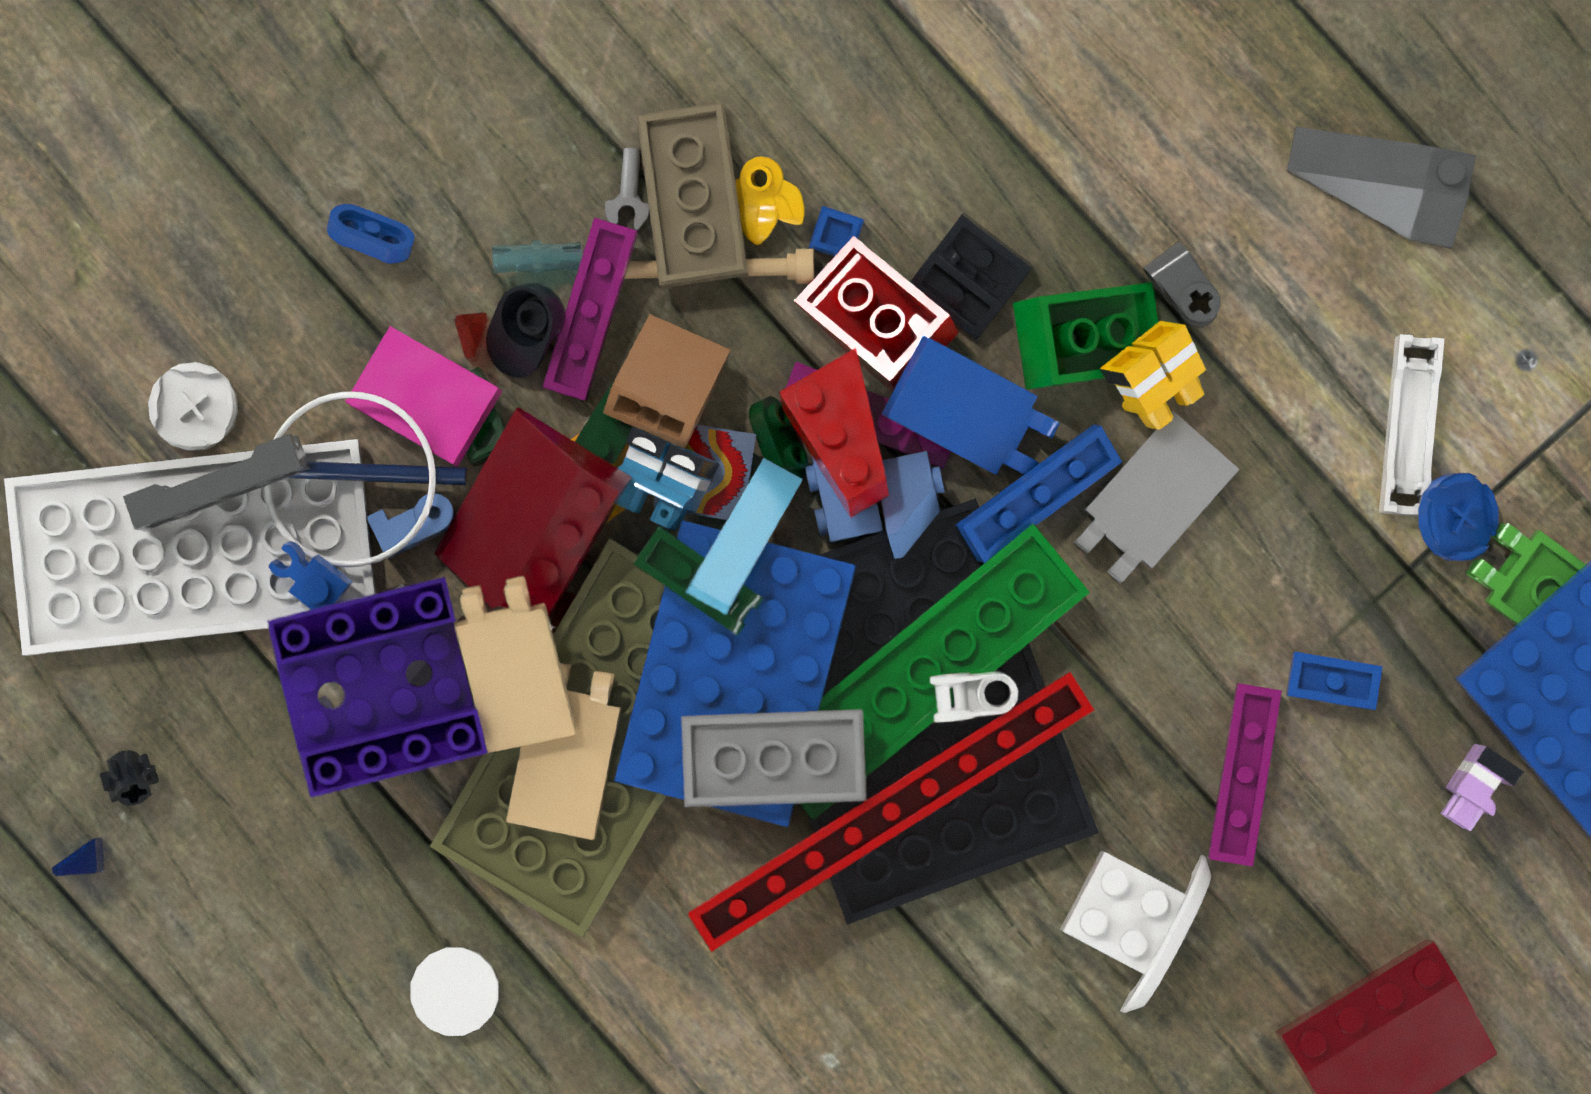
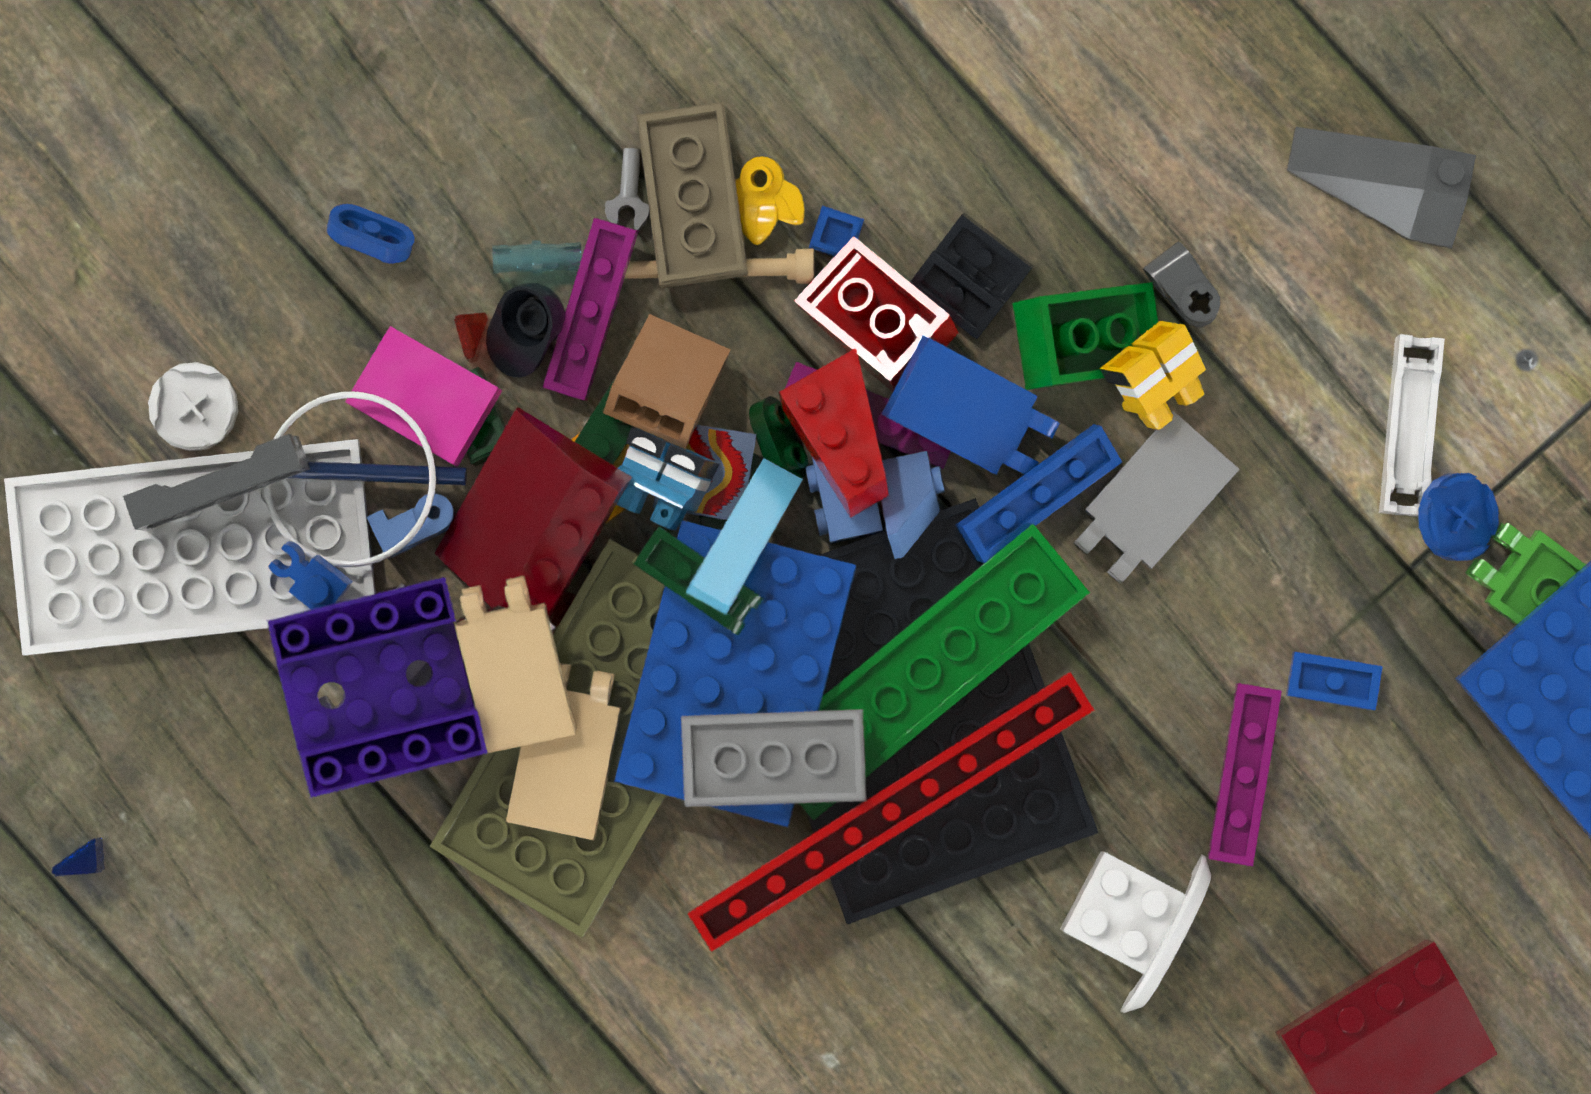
(129, 777): black gear -> none
(454, 991): white tile -> none
(969, 695): white piece -> none
(1475, 783): lavender hips -> none

